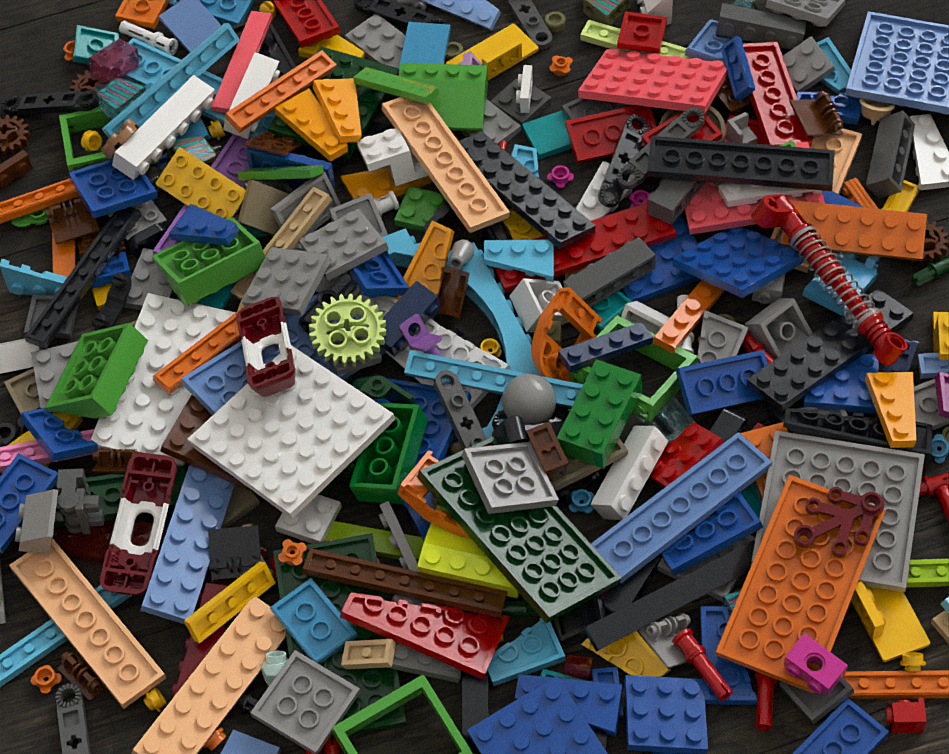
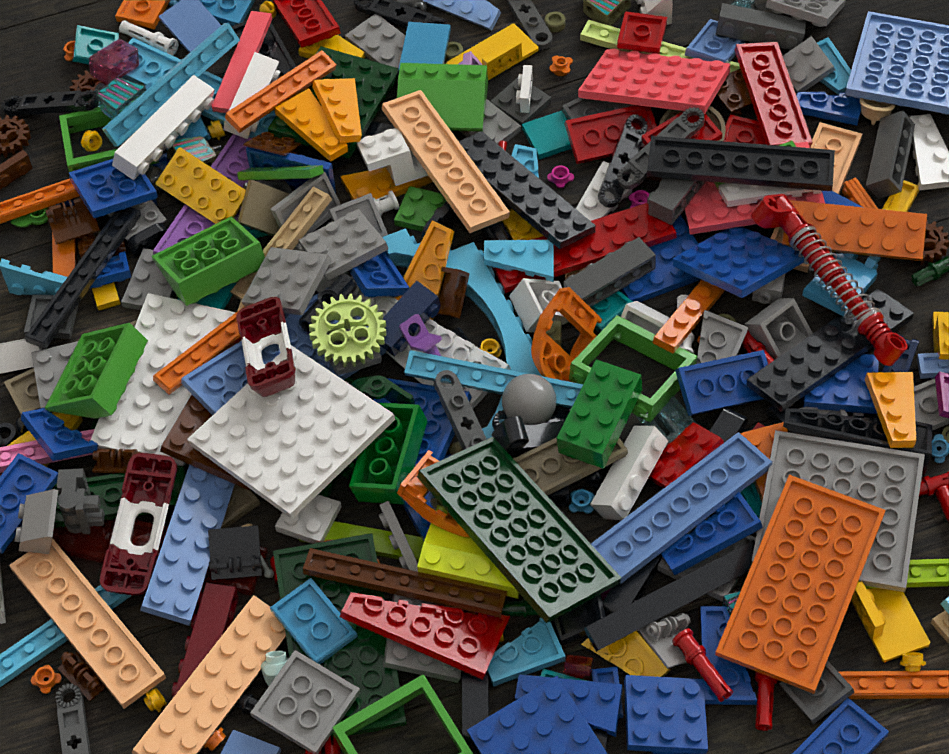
(114, 303): black piece -> none
(119, 138): medium nougat plate -> none
(203, 227): blue wing -> none
(229, 602): yellow plate -> none
(292, 559): orange plate -> none
(368, 654): tan plate -> none
(396, 85): bright green tile -> none
(461, 253): light grey cone -> none
(509, 477): light grey plate -> none
(548, 449): reddish brown hinge -> none
(605, 347): dark blue plate -> none
(738, 68): blue tile -> none
(739, 131): light grey panel -> none
(807, 652): dark pink brick -> none
(818, 115): reddish brown hinge -> none
(842, 518): dark red plant -> none
(906, 716): red brick -> none

